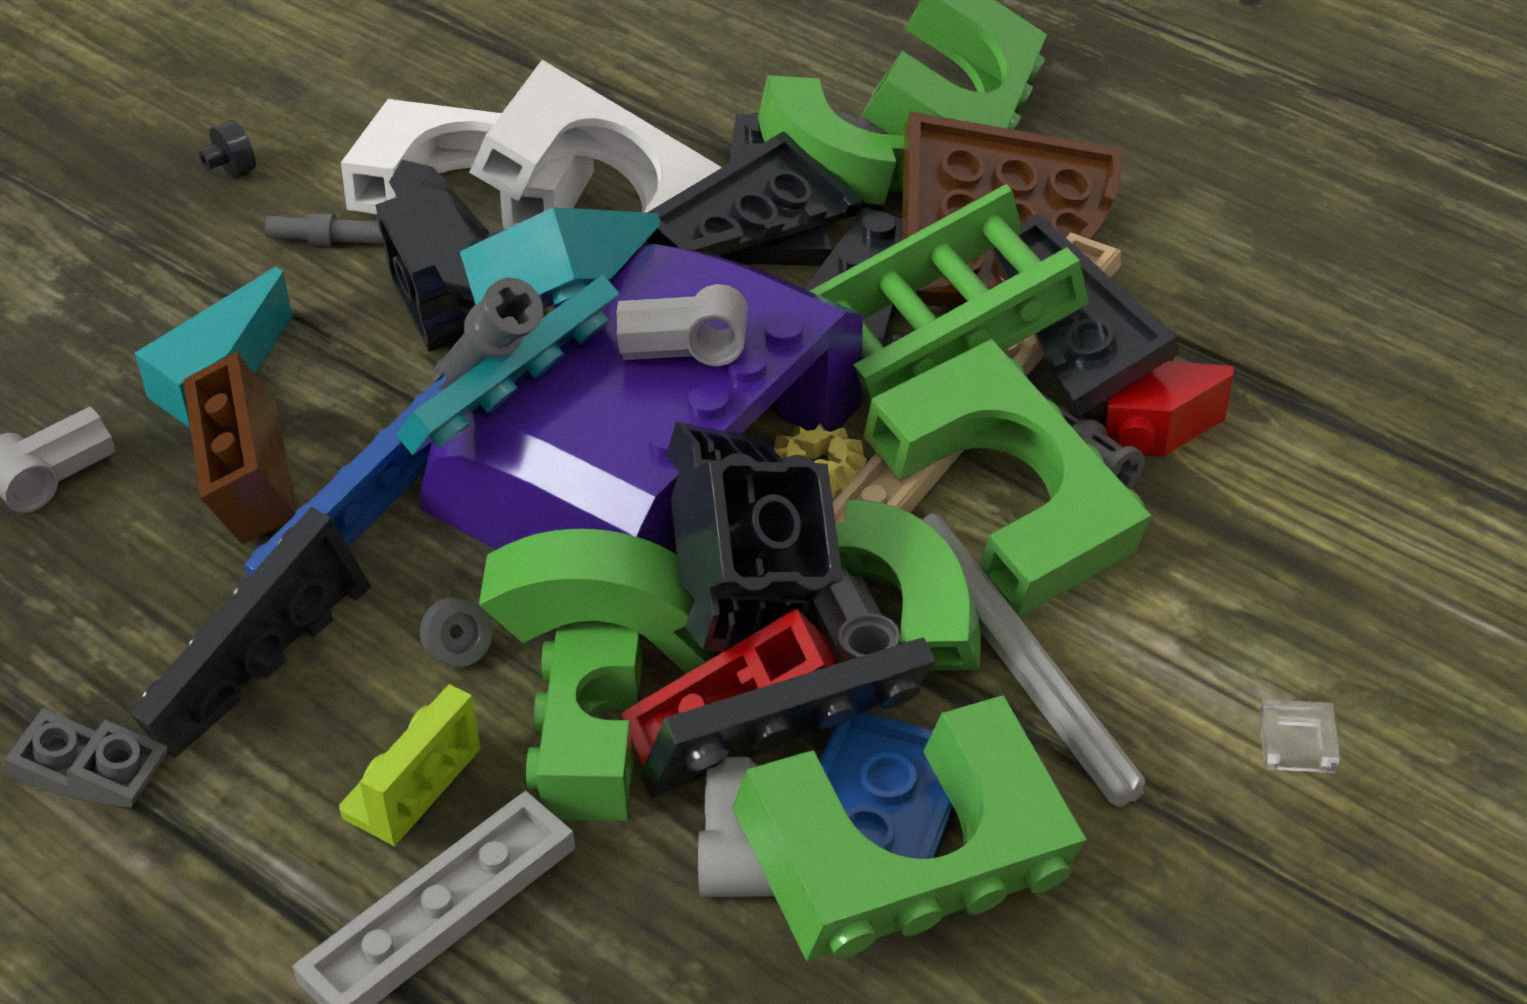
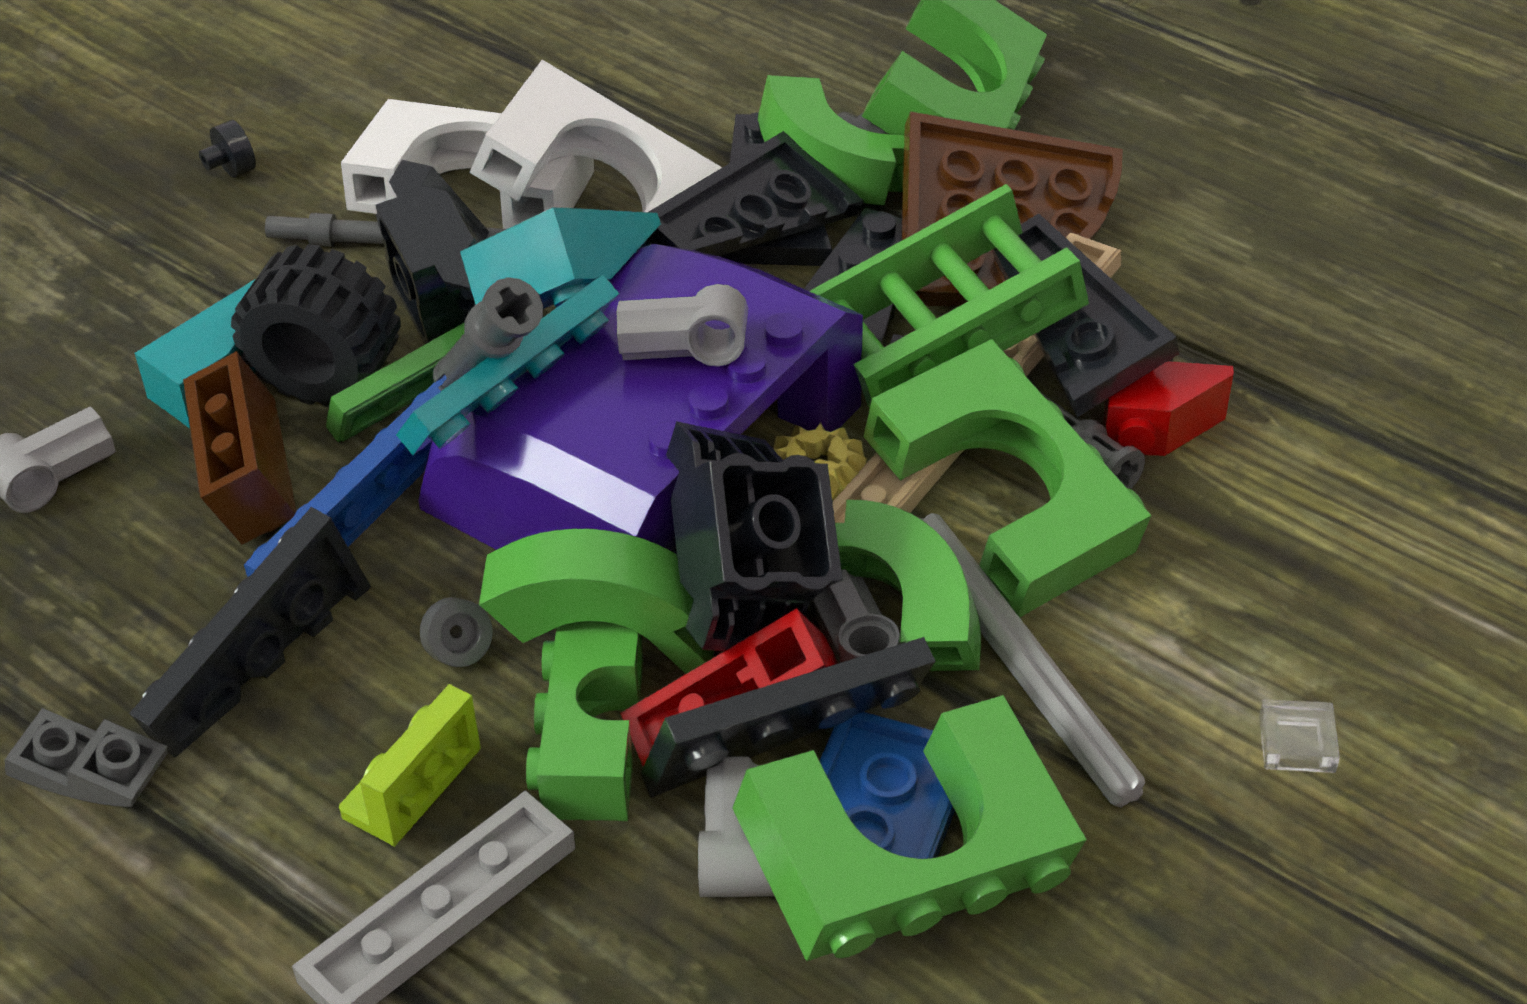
(315, 323): none -> black tyre
(387, 388): none -> bright green tile

